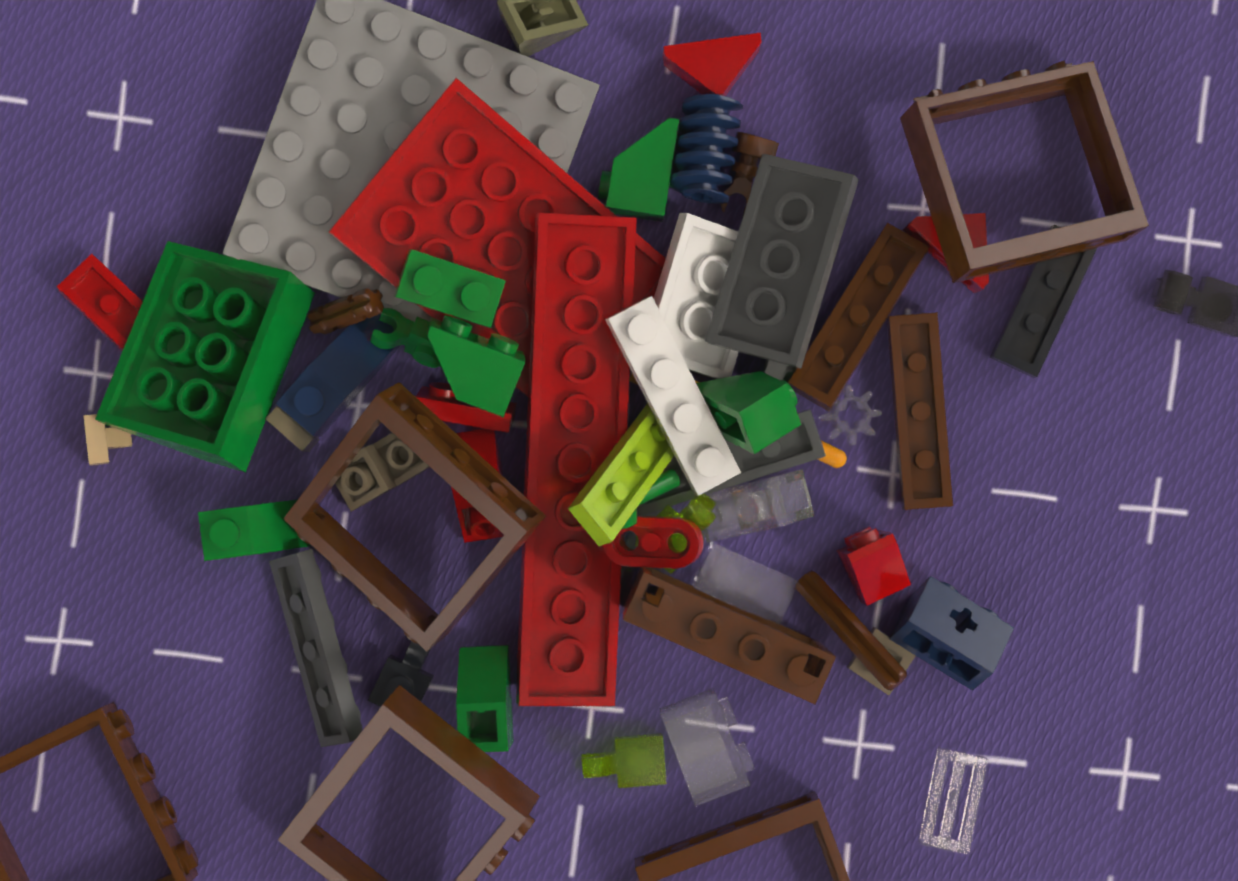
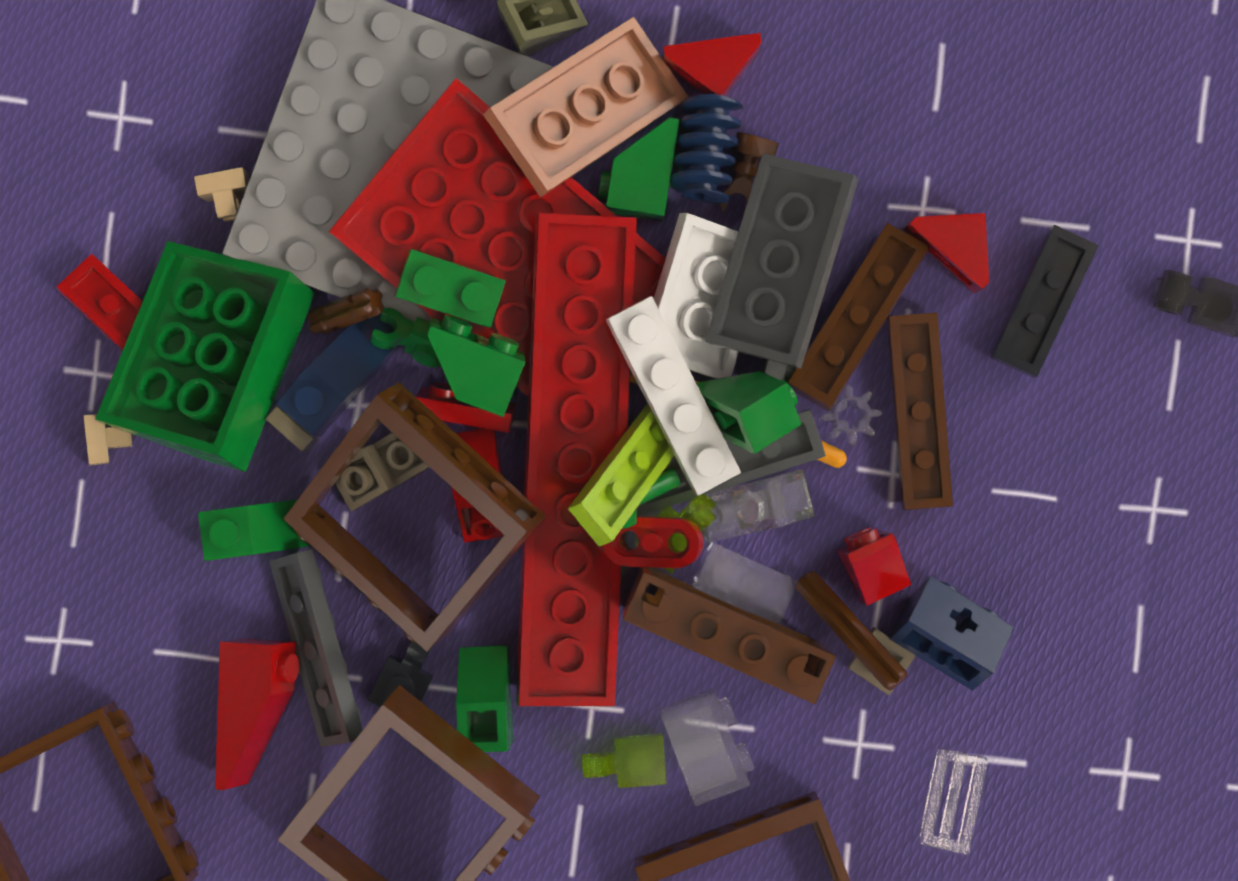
(224, 189): none -> tan tile
(252, 695): none -> red slope
(585, 106): none -> nougat plate
(1100, 144): reddish brown window -> none

